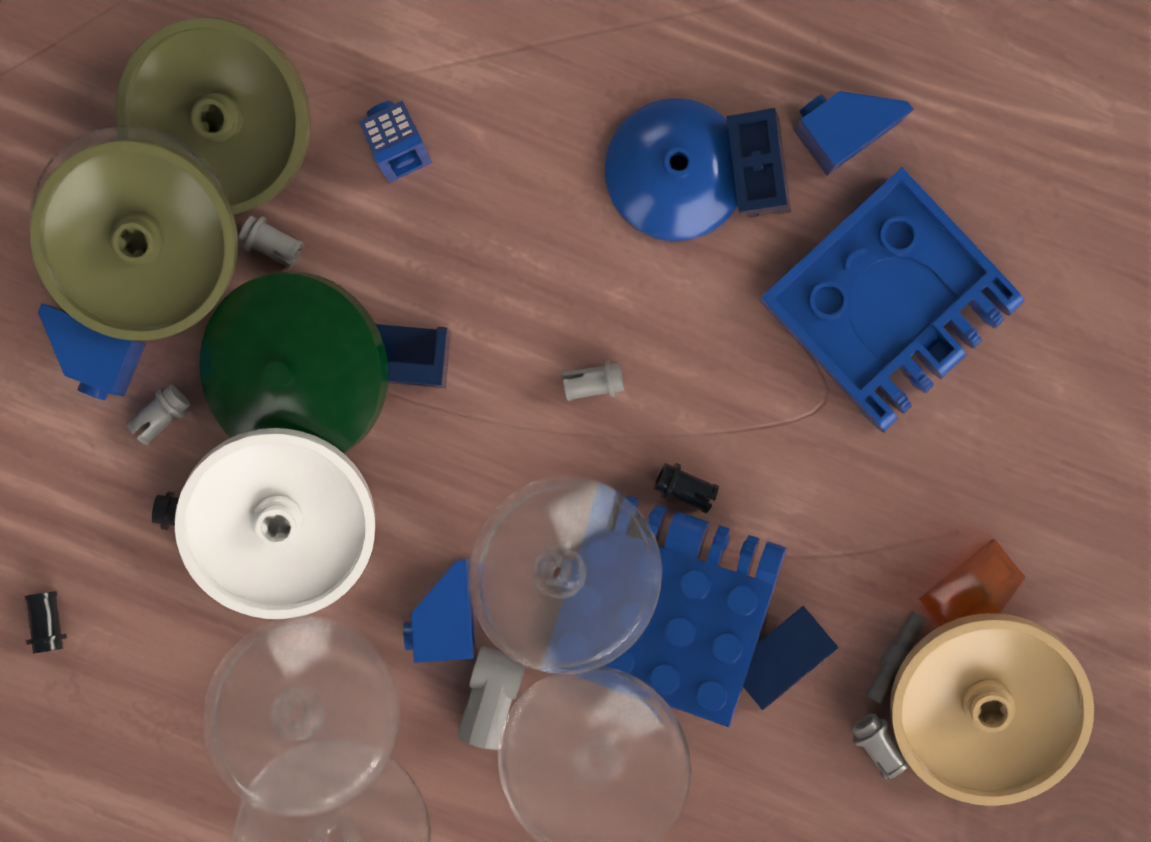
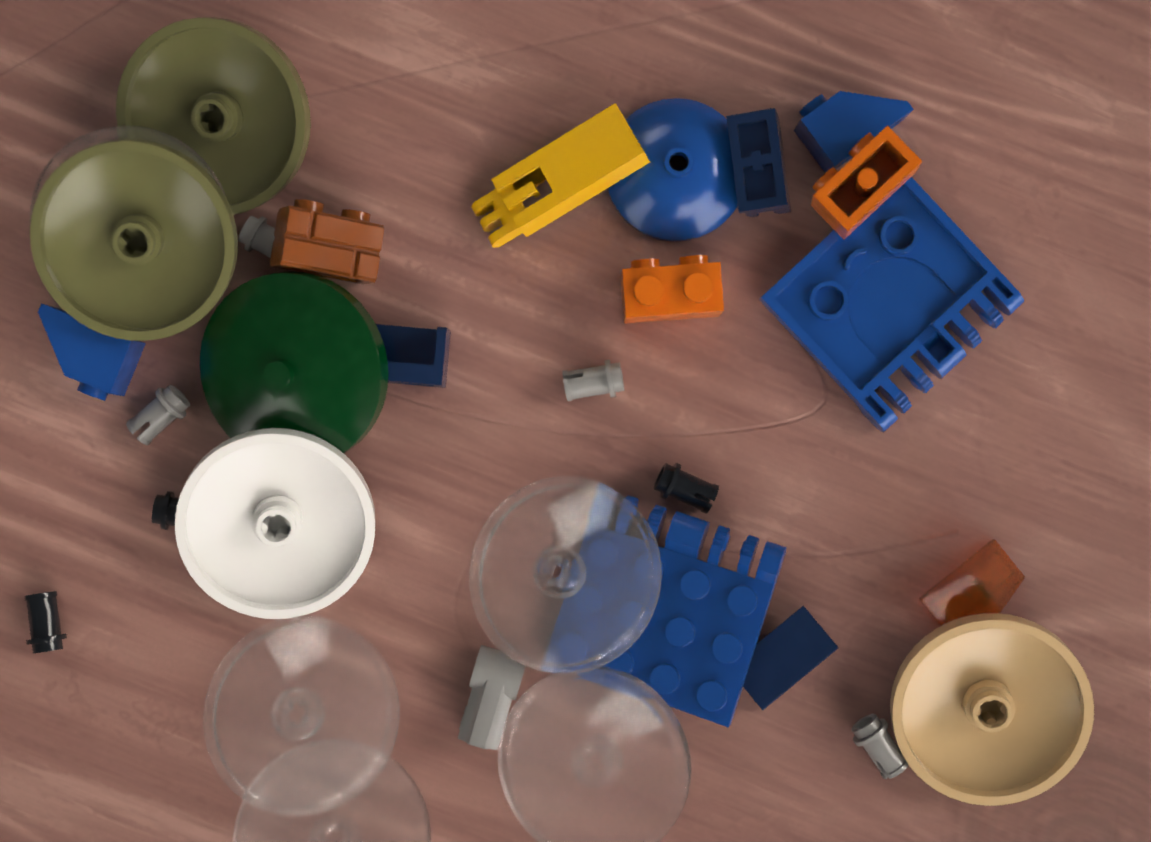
(327, 243): none -> dark orange brick
(394, 140): blue slope -> none
(444, 620): blue slope -> none
(575, 168): none -> yellow hinge
(672, 291): none -> orange brick
(865, 182): none -> orange brick
(894, 656): flat silver bar -> none

